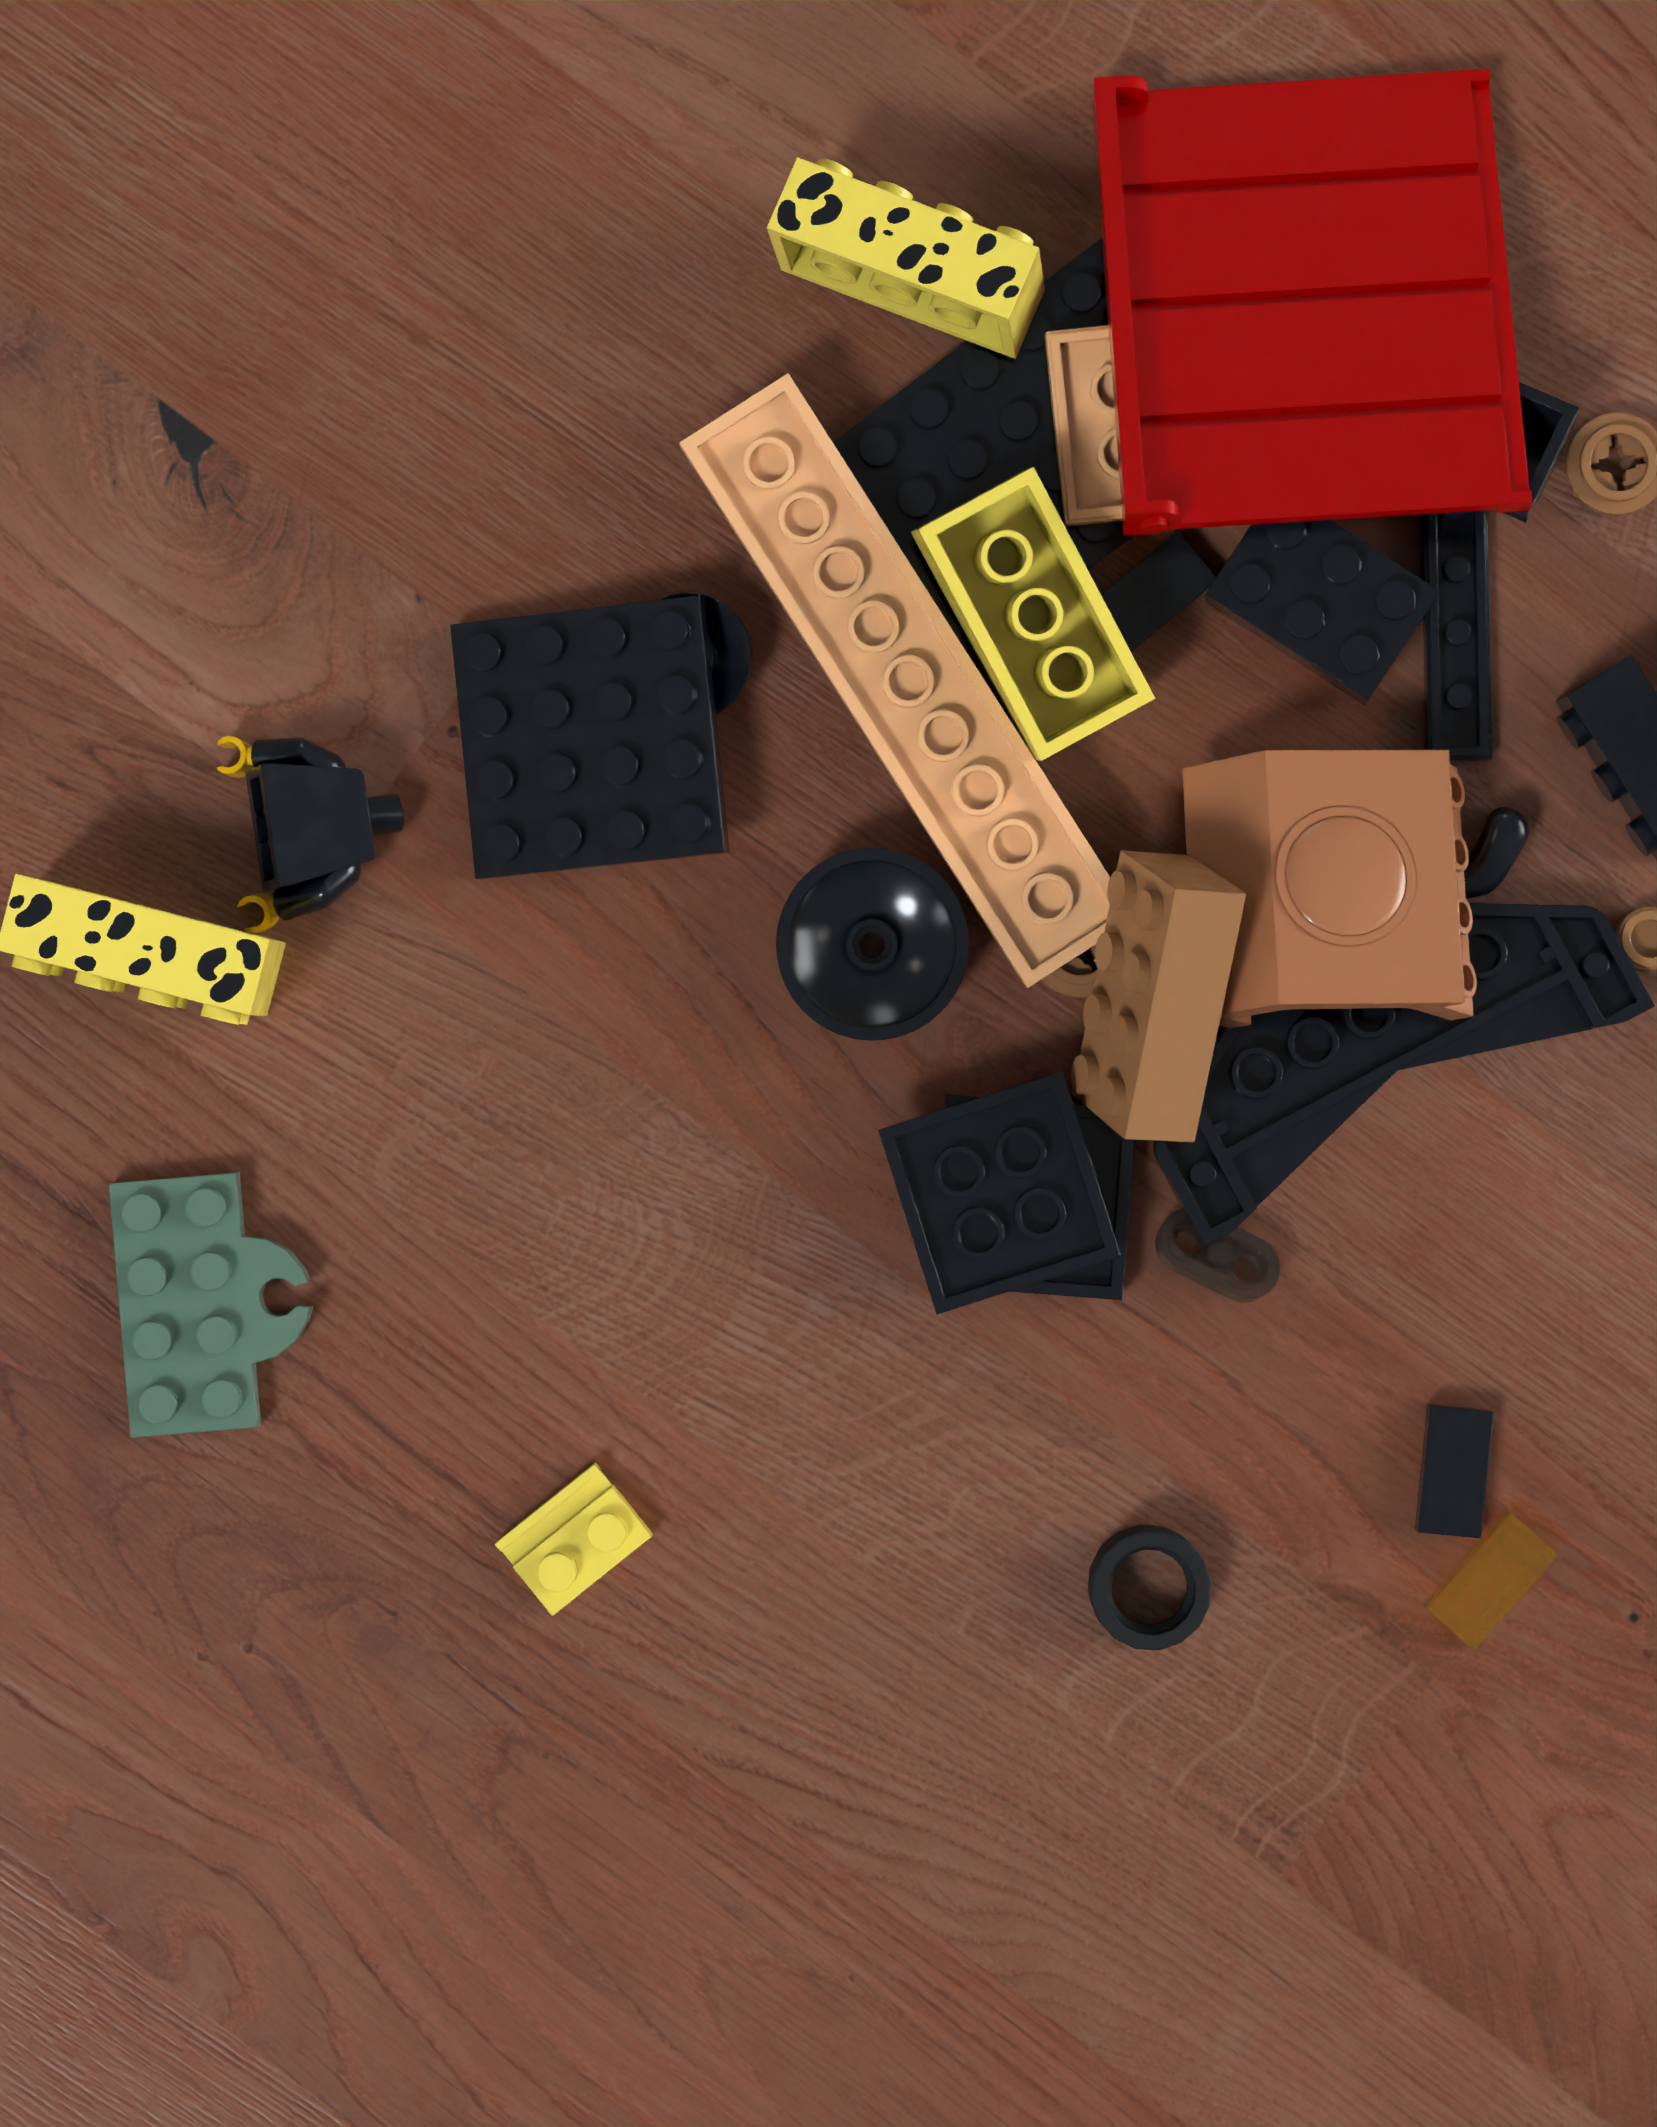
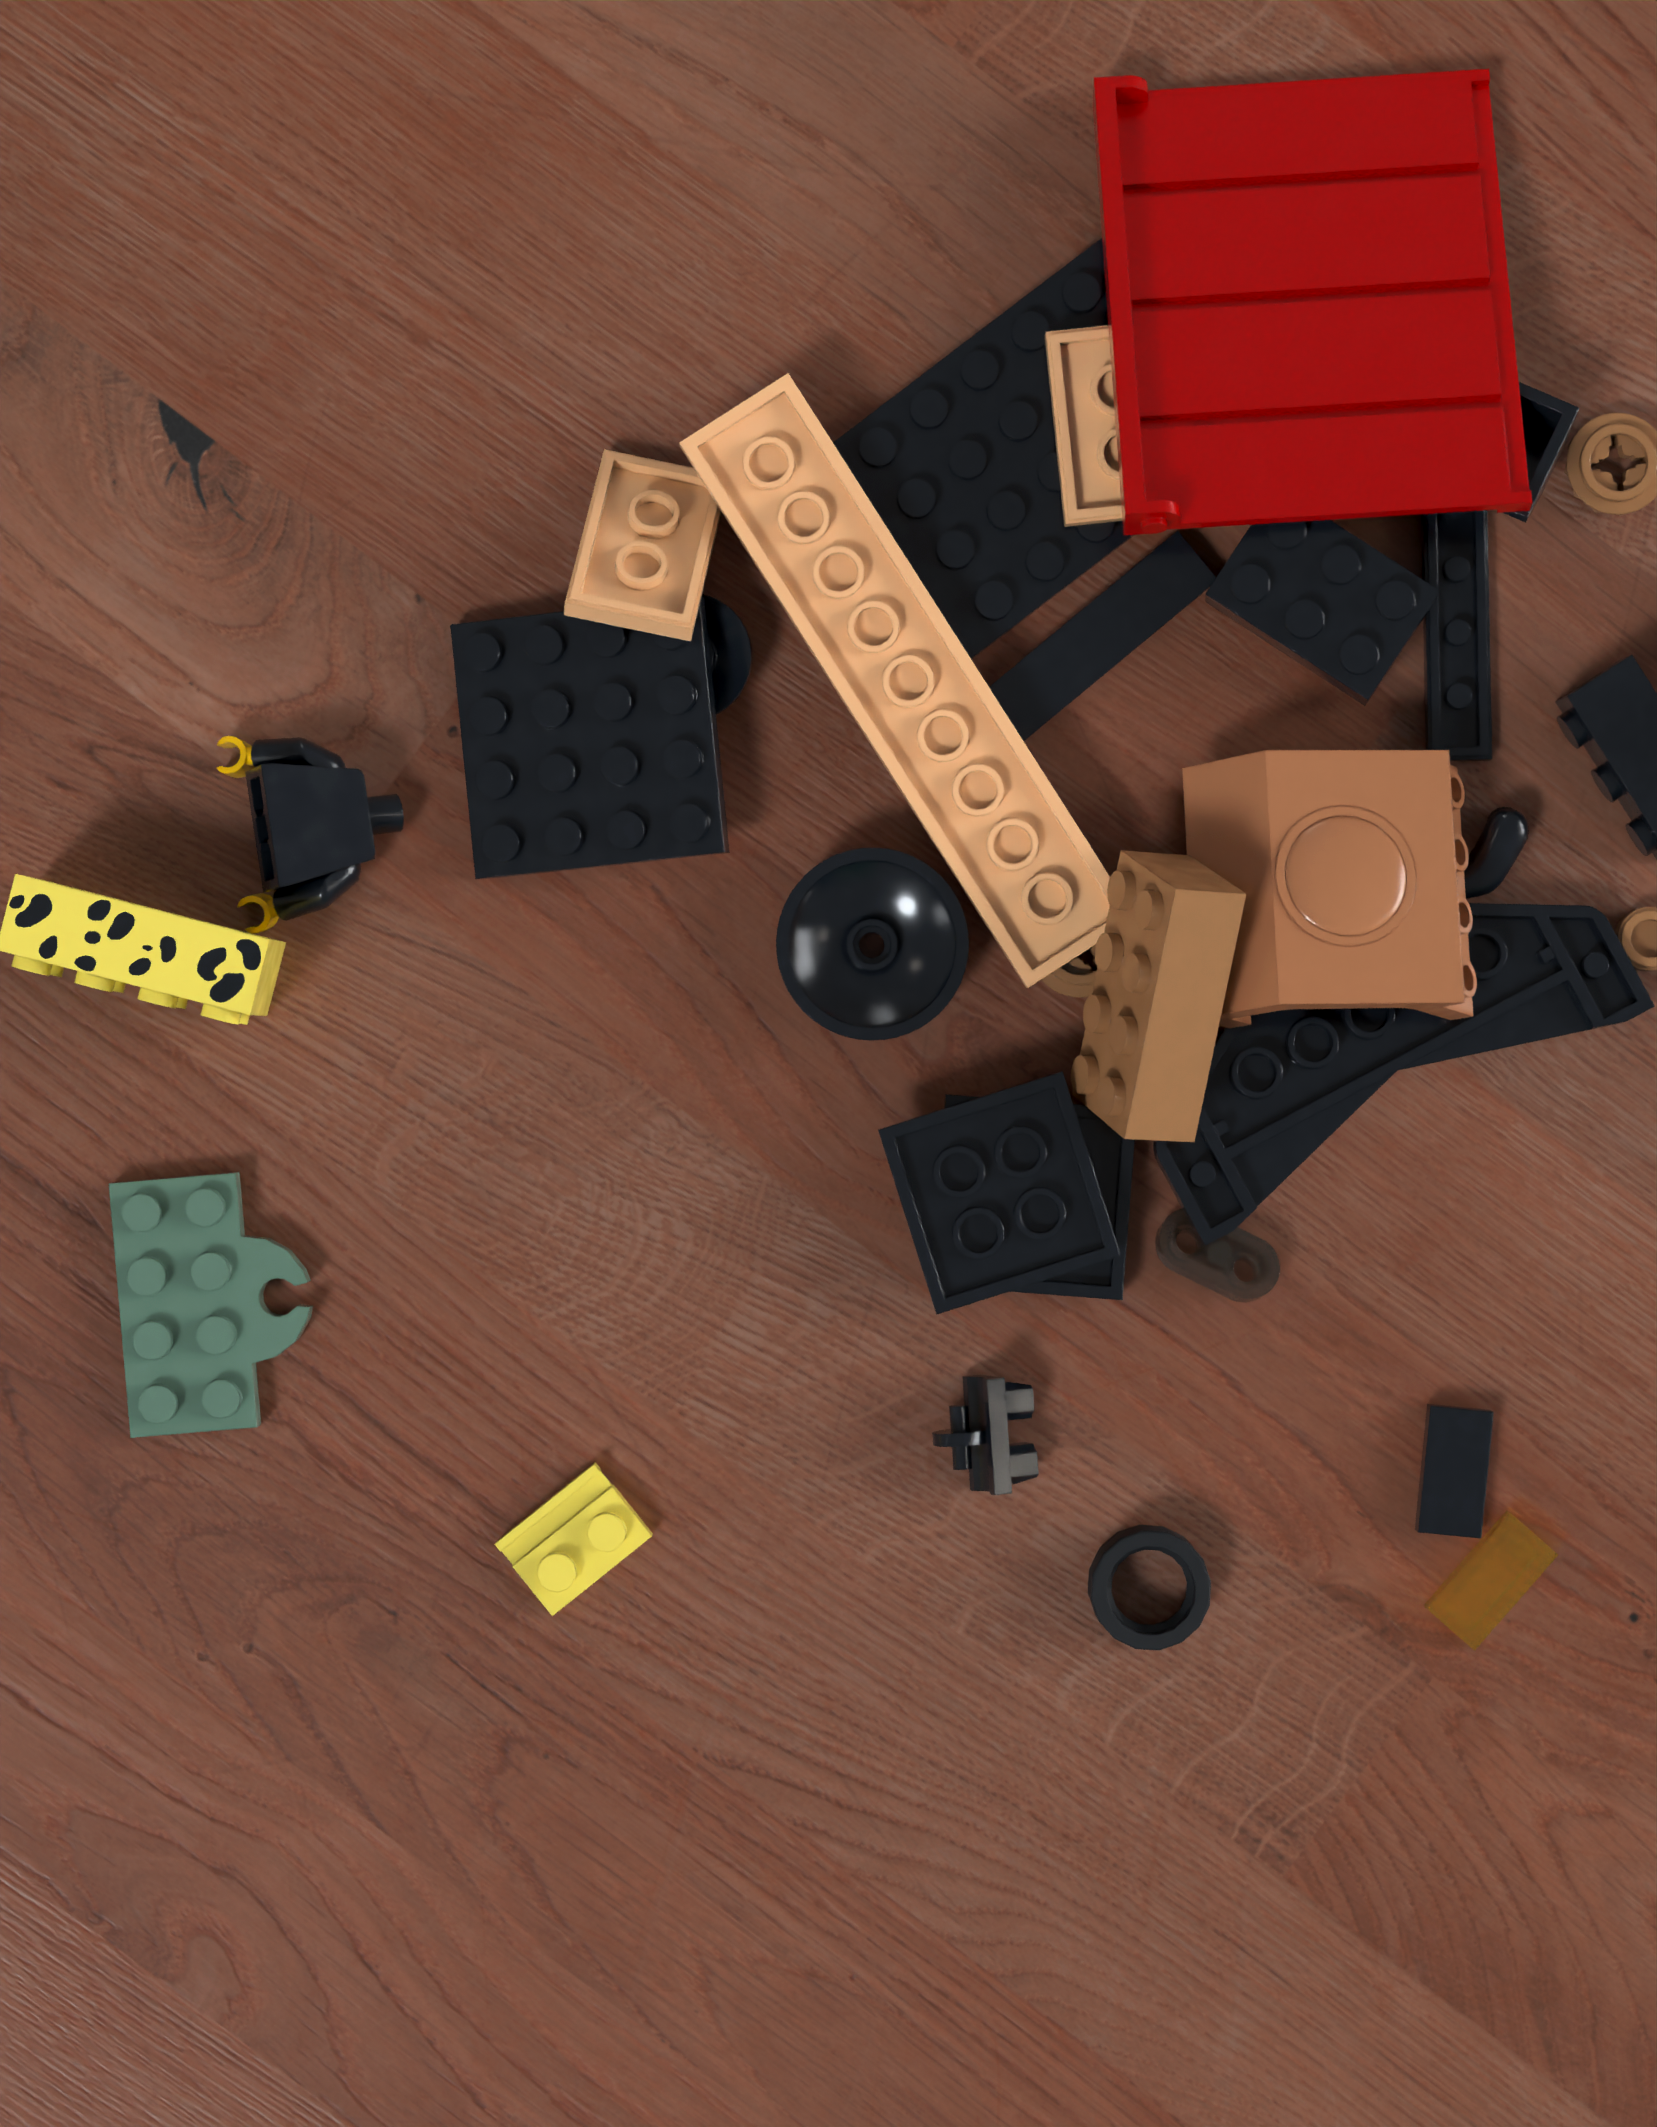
(644, 547): none -> light nougat tile
(907, 255): light yellow brick -> none
(981, 1434): none -> black hips
(1033, 614): light yellow brick -> none

